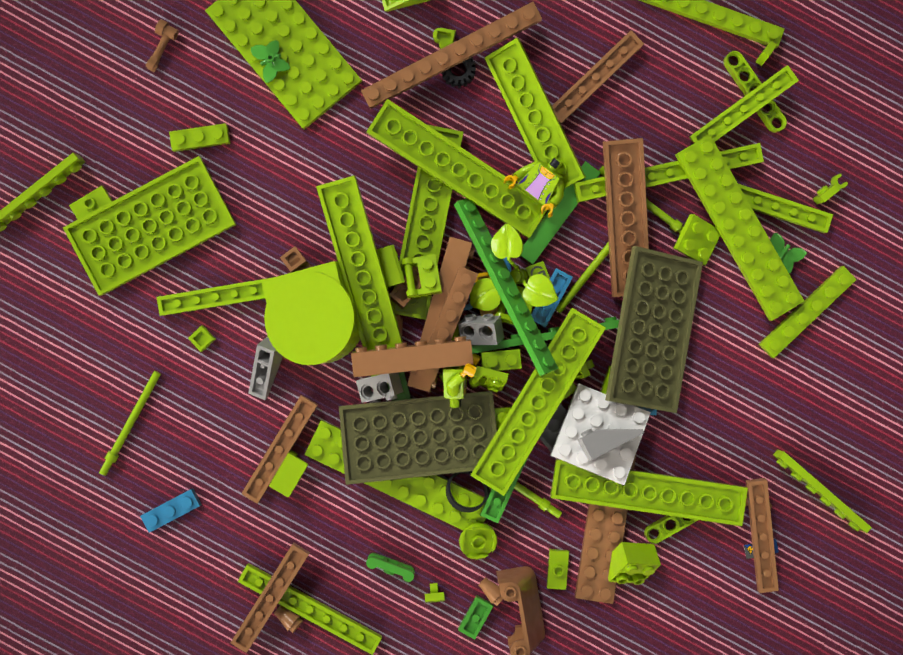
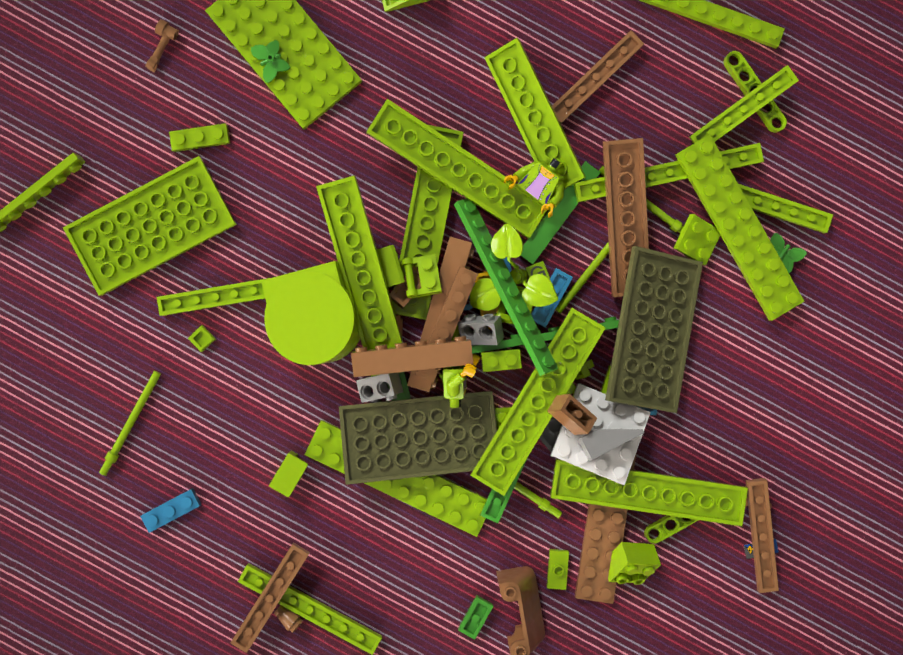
(91, 202): lime plate -> none
(264, 369): light grey slope -> none
(279, 449): medium nougat plate -> none
(295, 260): medium nougat slope -> none
(390, 566): bright green plate -> none
(434, 595): lime tile -> none
(444, 37): lime tile -> none
(451, 55): medium nougat plate -> none
(456, 505): black tyre -> none
(463, 79): black tyre -> none
(478, 541): lime tile -> none
(491, 591): medium nougat cone -> none
(493, 382): lime plate -> none
(572, 414): none -> medium nougat brick
(766, 53): lime tile -> none
(807, 311): lime plate -> none
(826, 496): lime plate -> none
(827, 192): lime plate -> none

